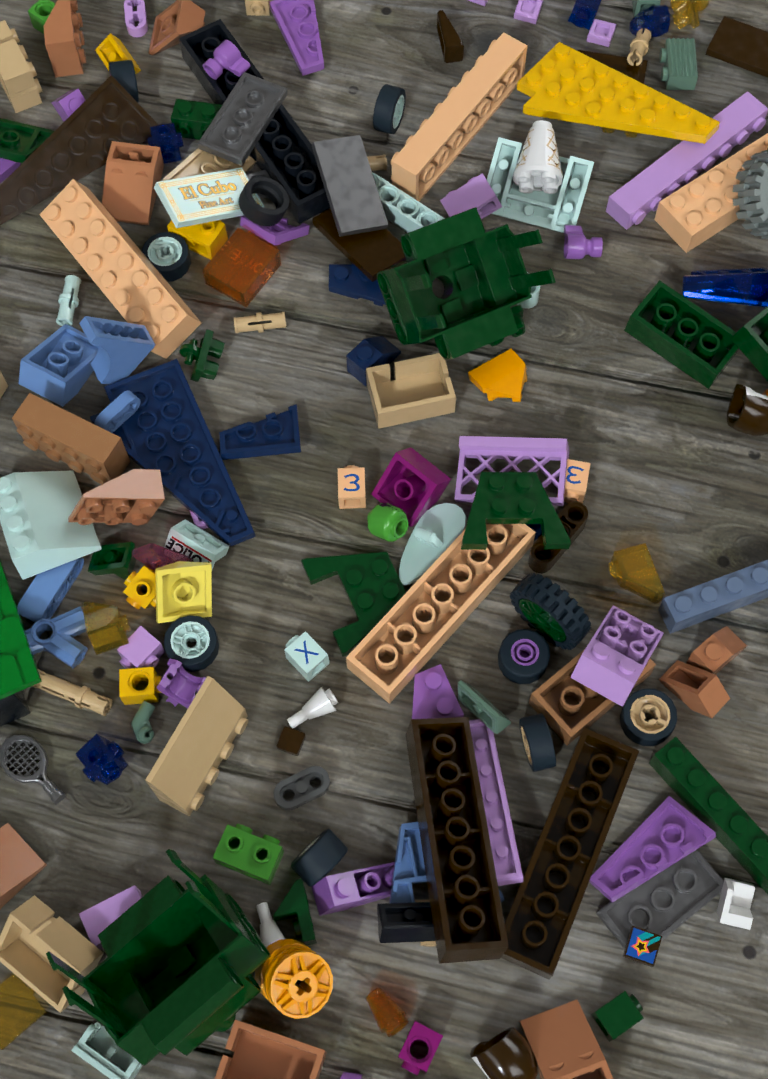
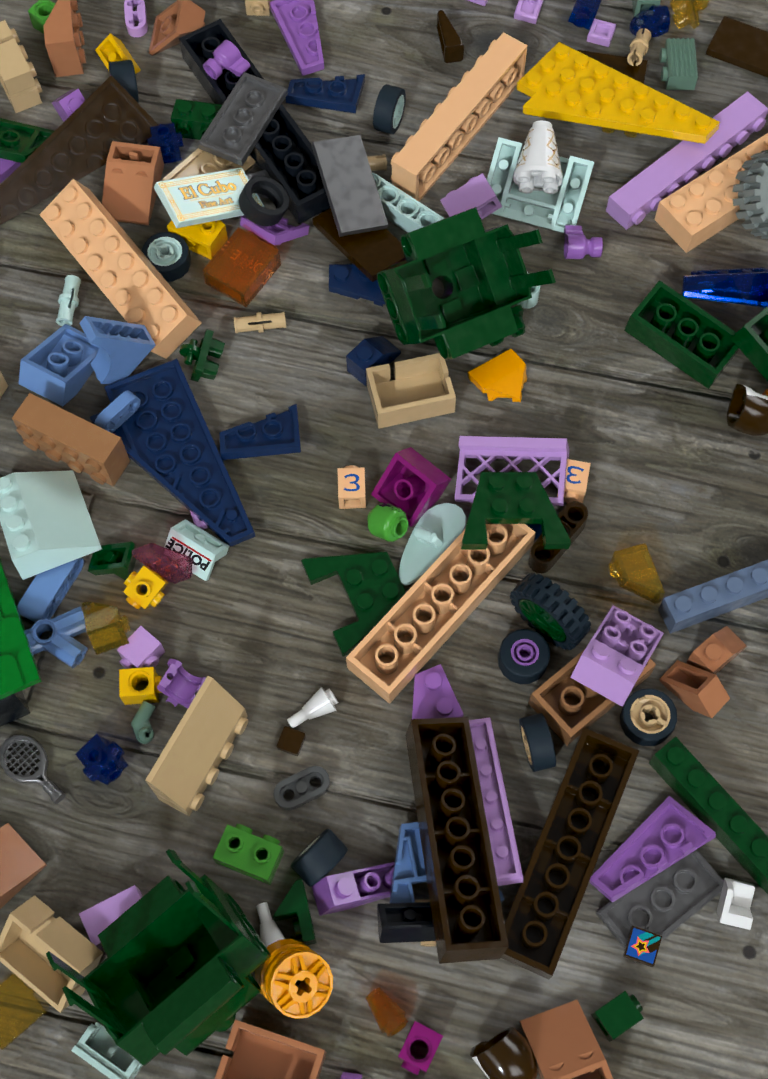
(80, 696): tan pin -> none
(124, 499): nougat slope -> none
(183, 590): light yellow slope -> none
(192, 629): wheel -> none
(306, 655): light aqua brick -> none
(333, 95): none -> dark blue wing
(482, 708): sand green slope -> none

